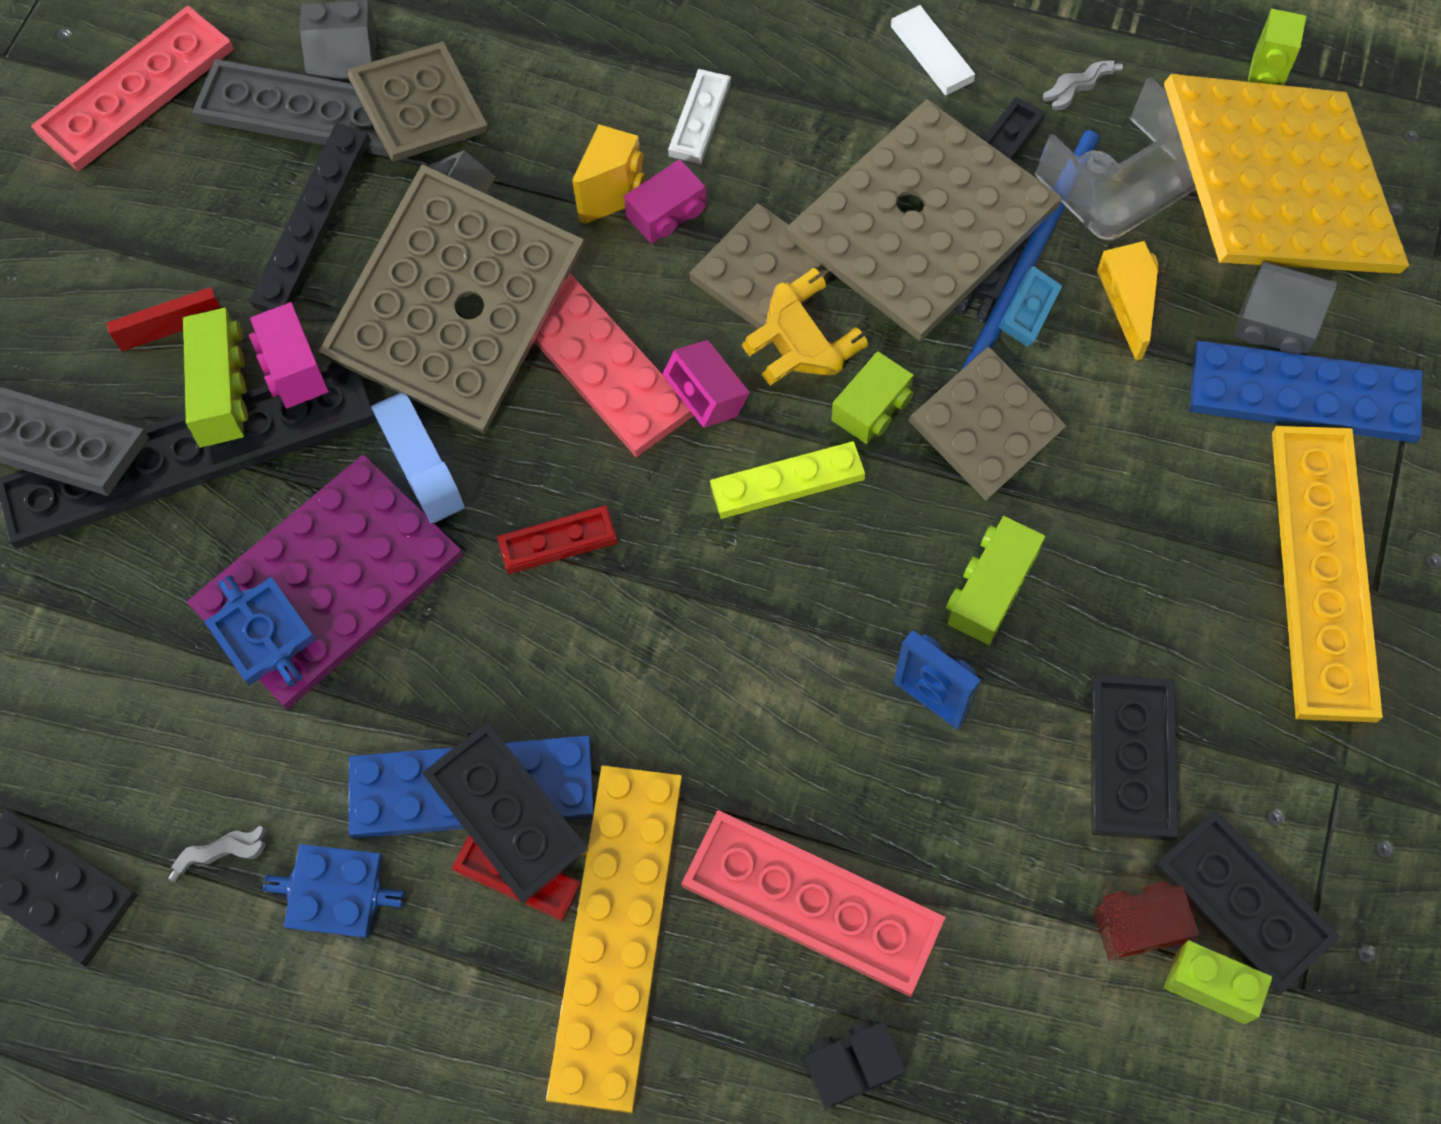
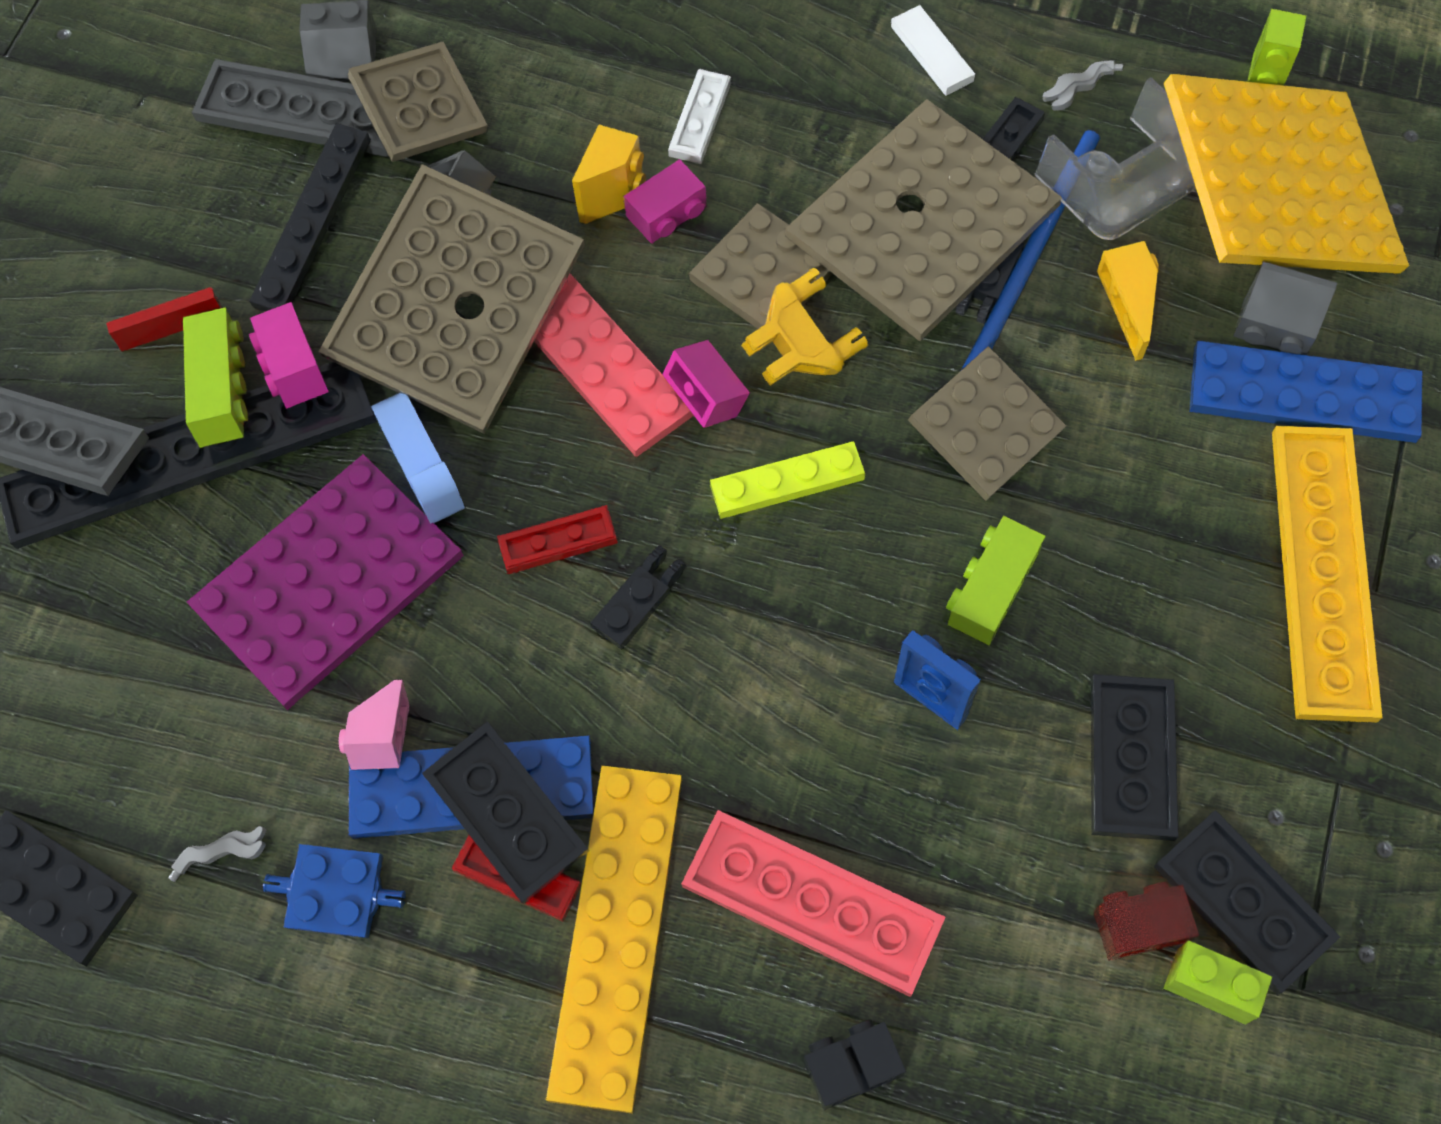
(132, 88): coral plate -> none
(259, 631): blue plate -> none
(377, 729): none -> bright pink slope
(636, 599): none -> black hinge
(872, 398): lime brick -> none
(1030, 306): dark azure plate -> none

